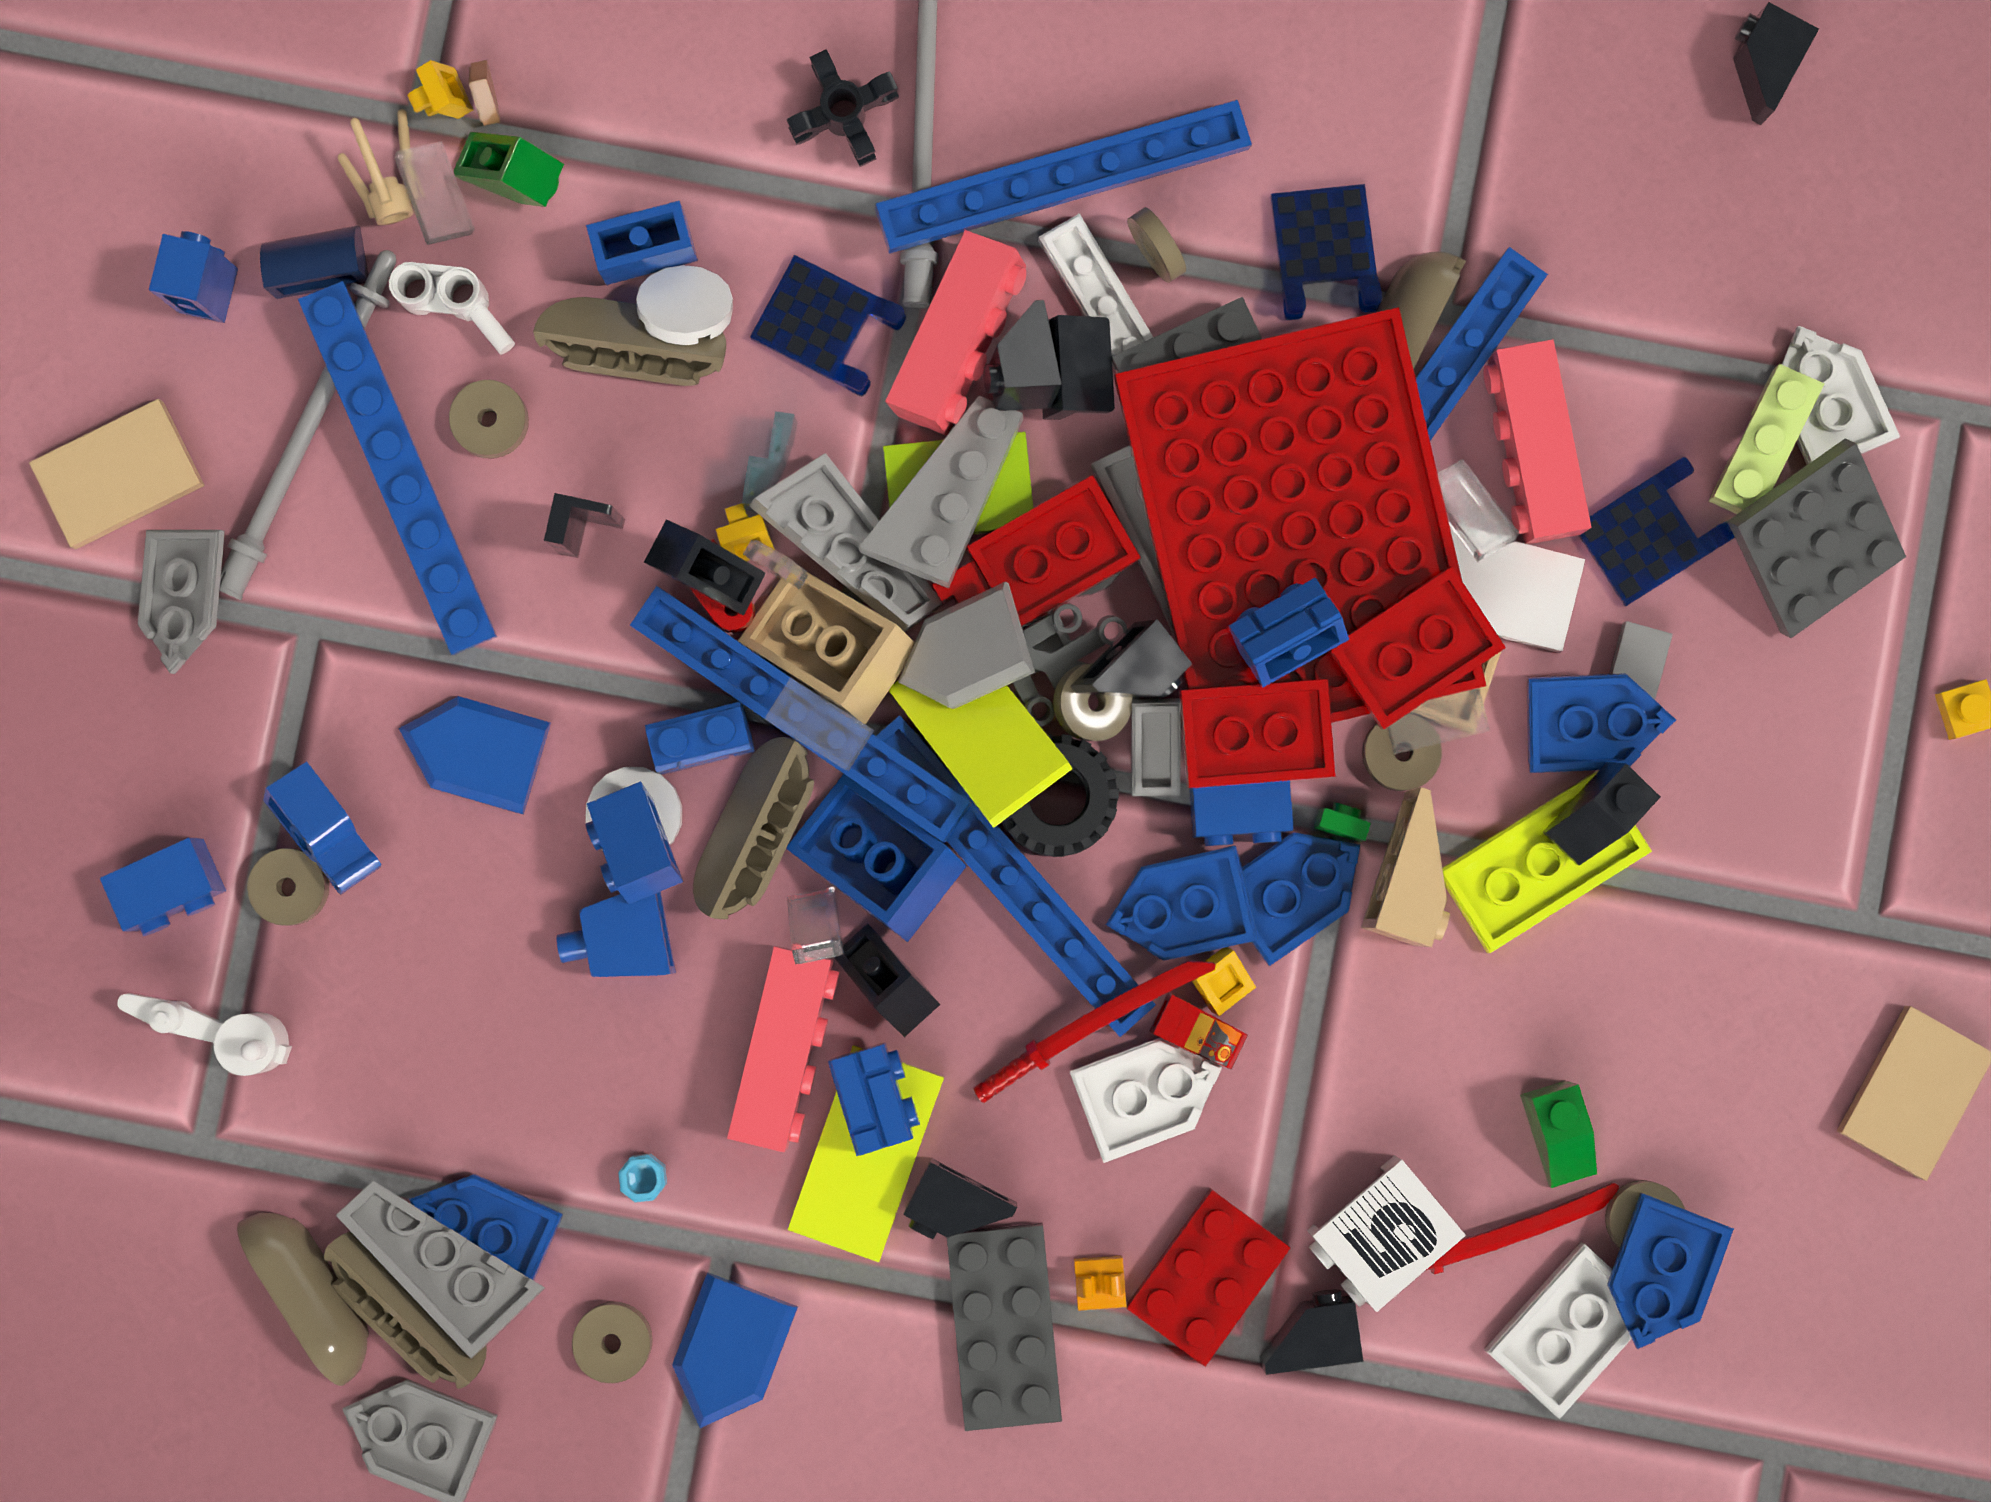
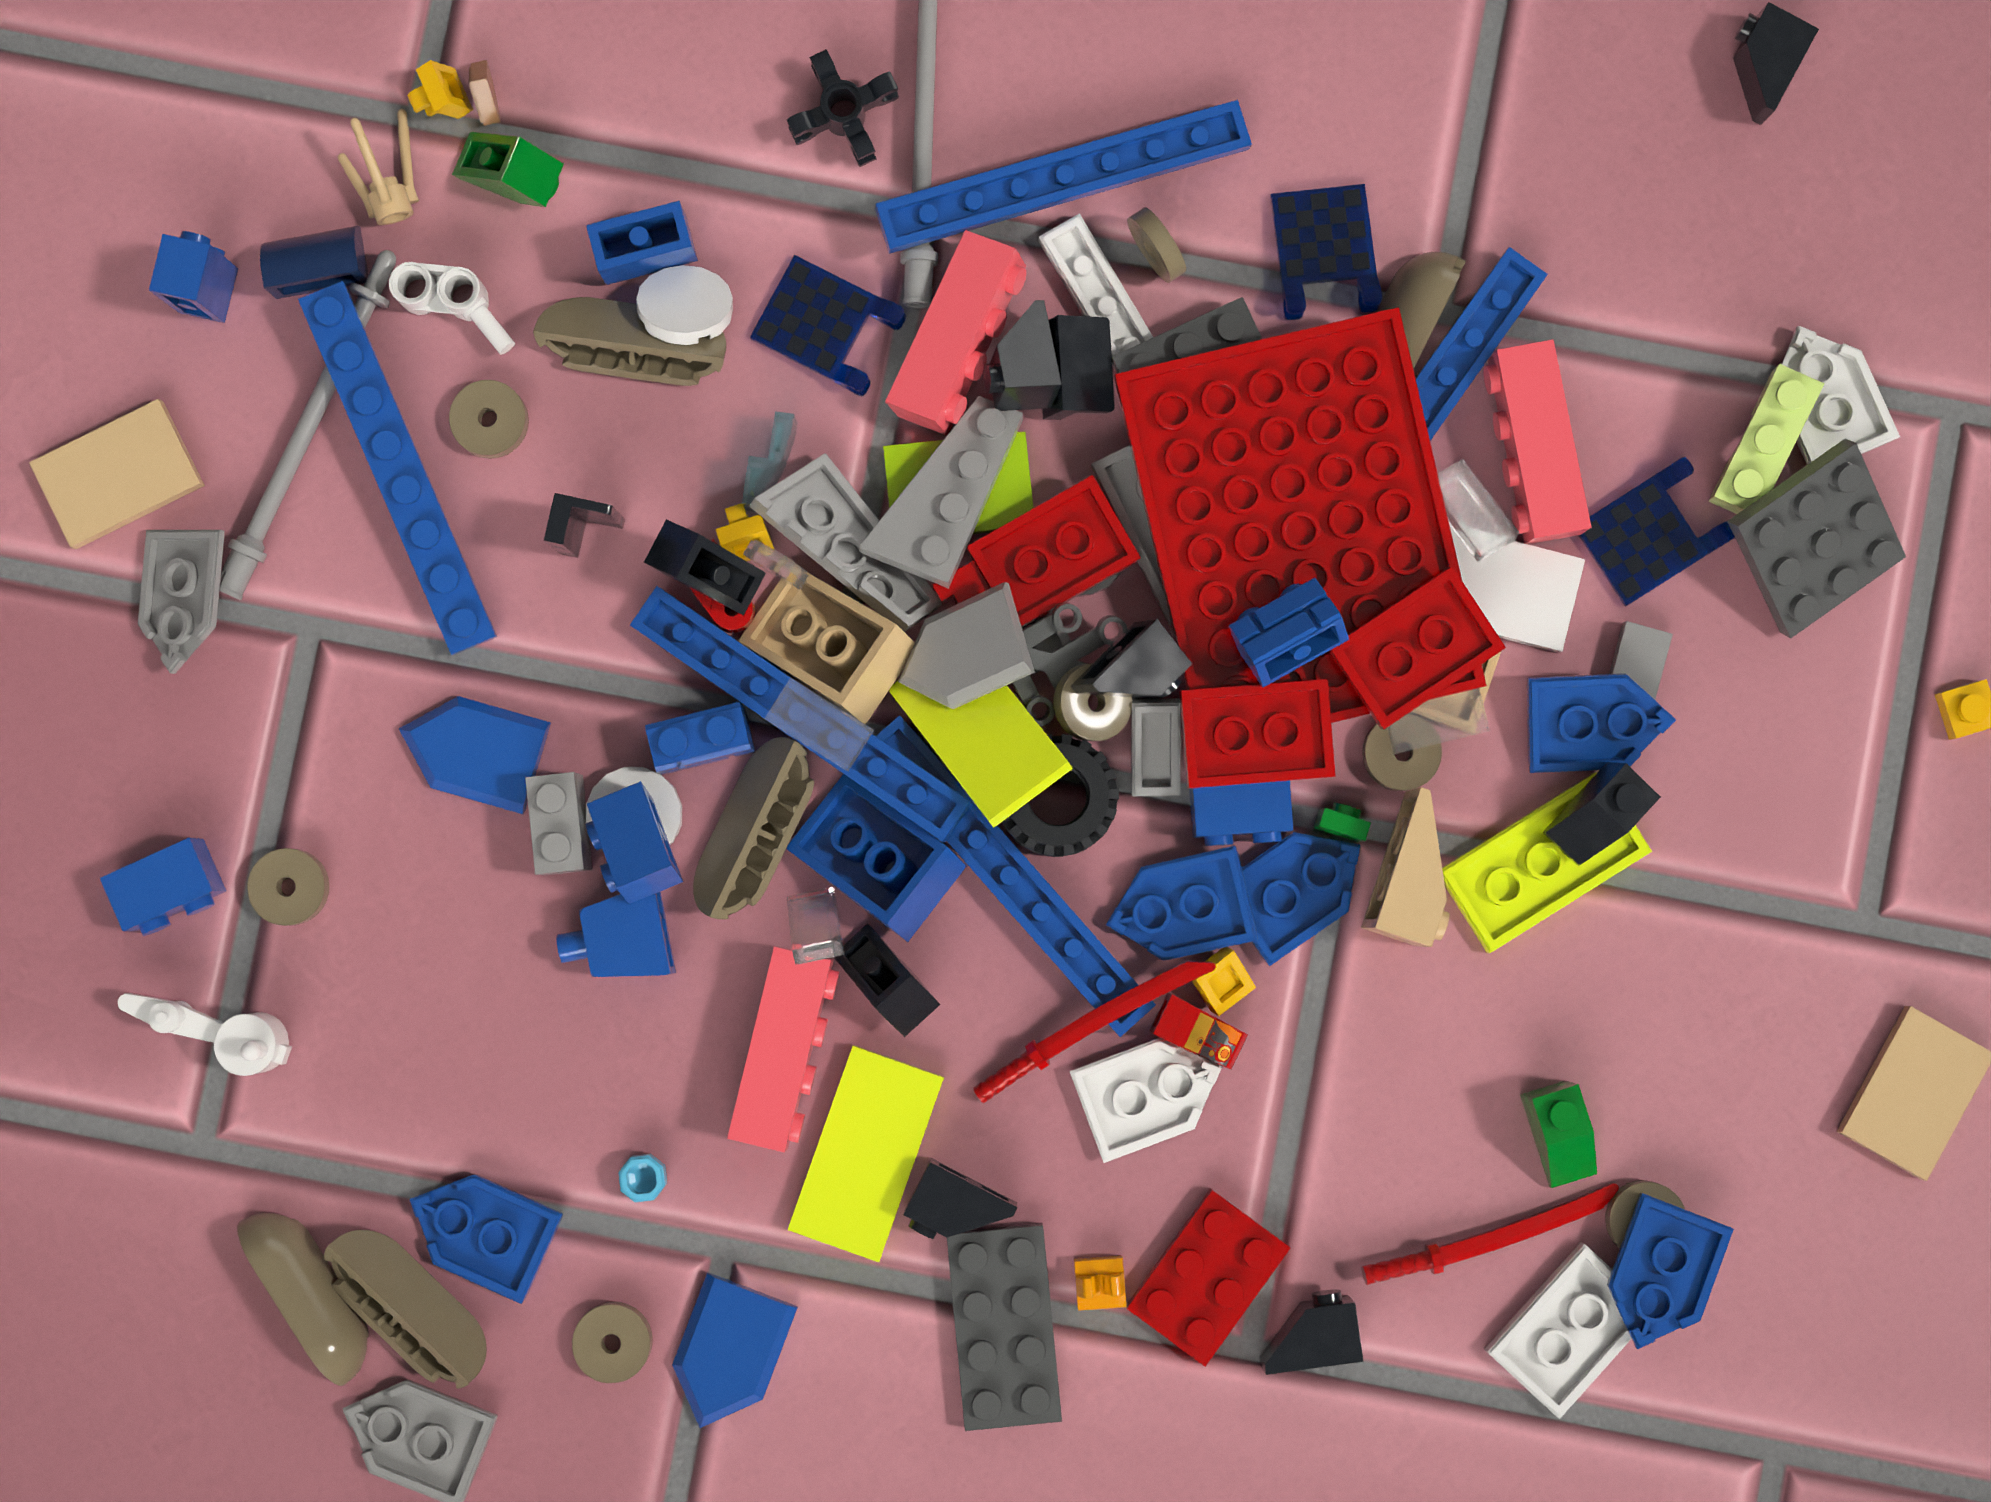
(321, 827): blue piece -> none
(434, 193): clear tile -> none
(448, 1275): light grey wing -> none
(558, 823): none -> light grey piece
(873, 1099): blue brick -> none
(1385, 1236): white panel -> none

